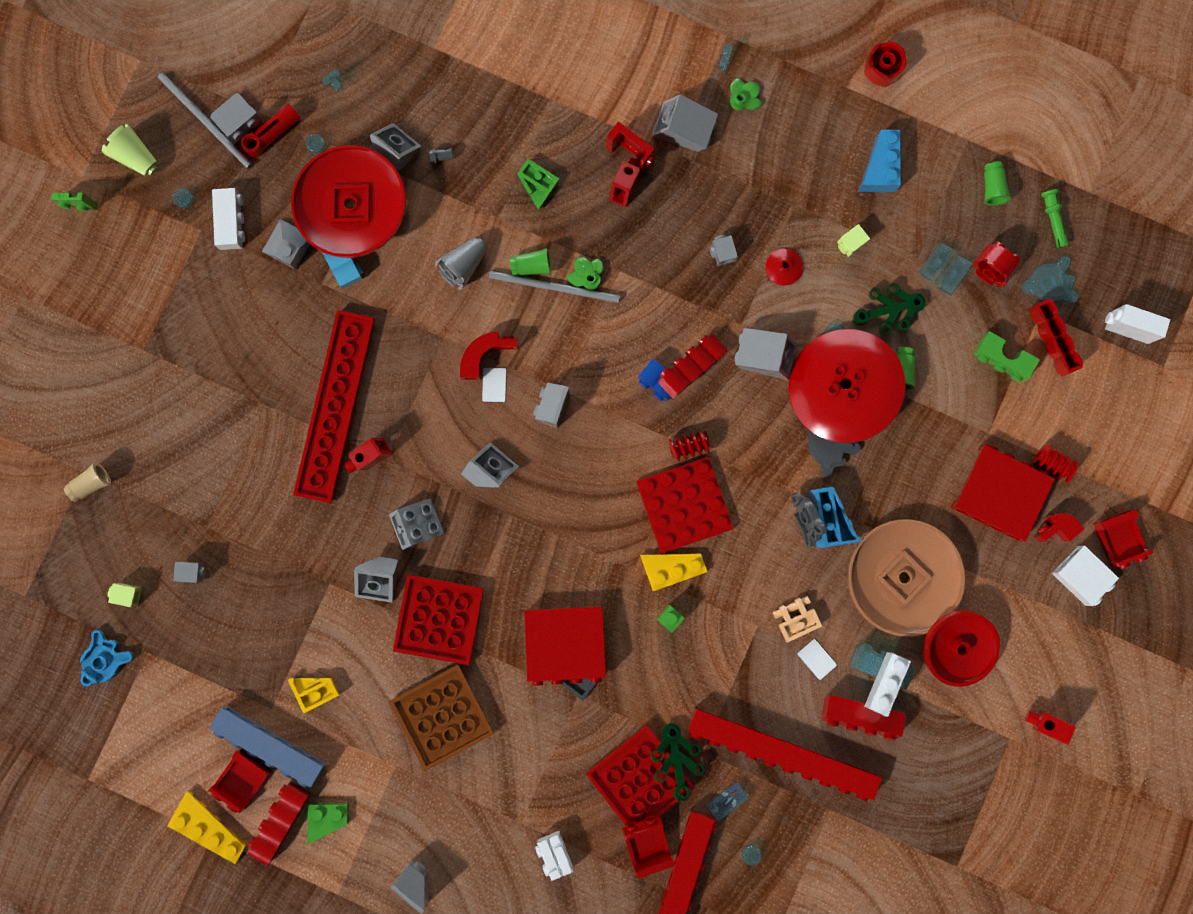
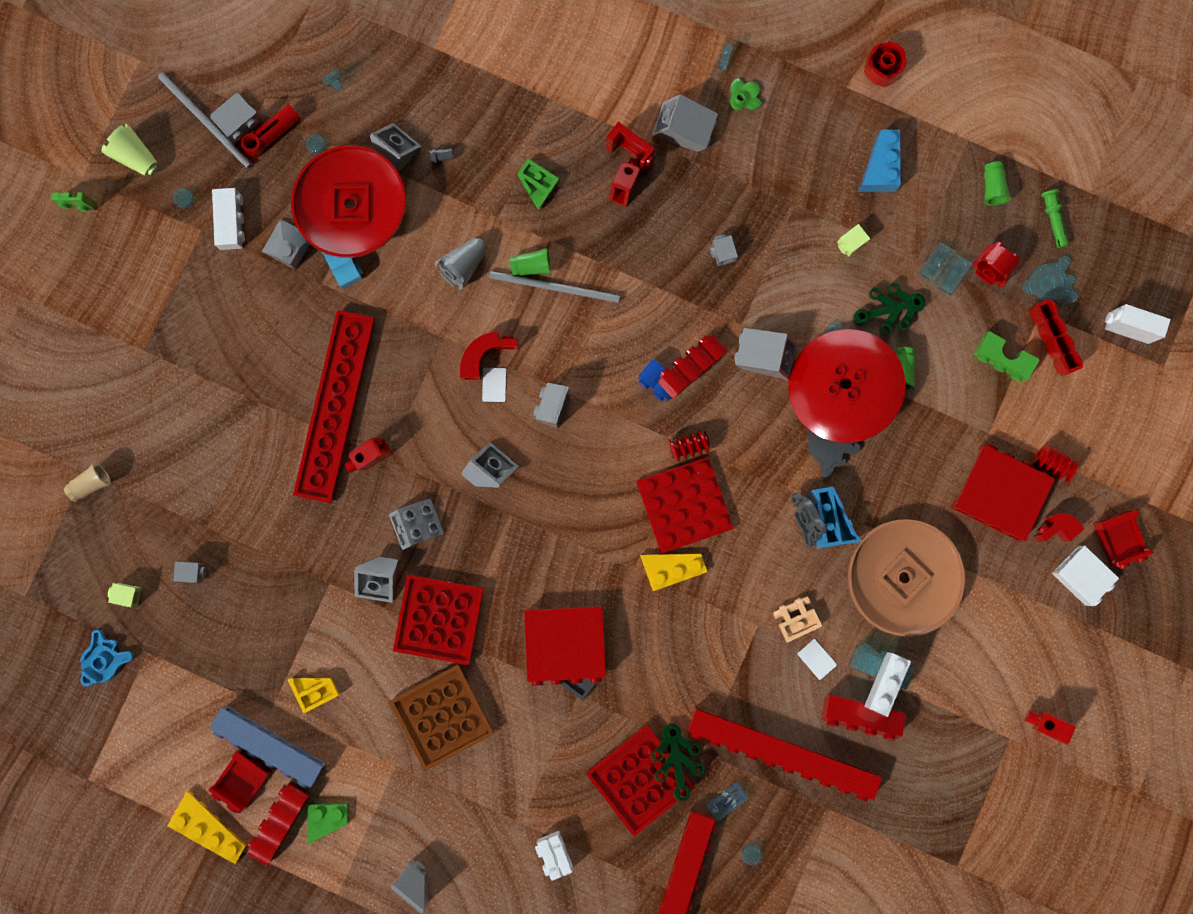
(585, 271): bright green plate -> none
(647, 846): red panel -> none
(670, 618): bright green brick -> none
(780, 275): red dish -> none
(961, 648): red dish -> none

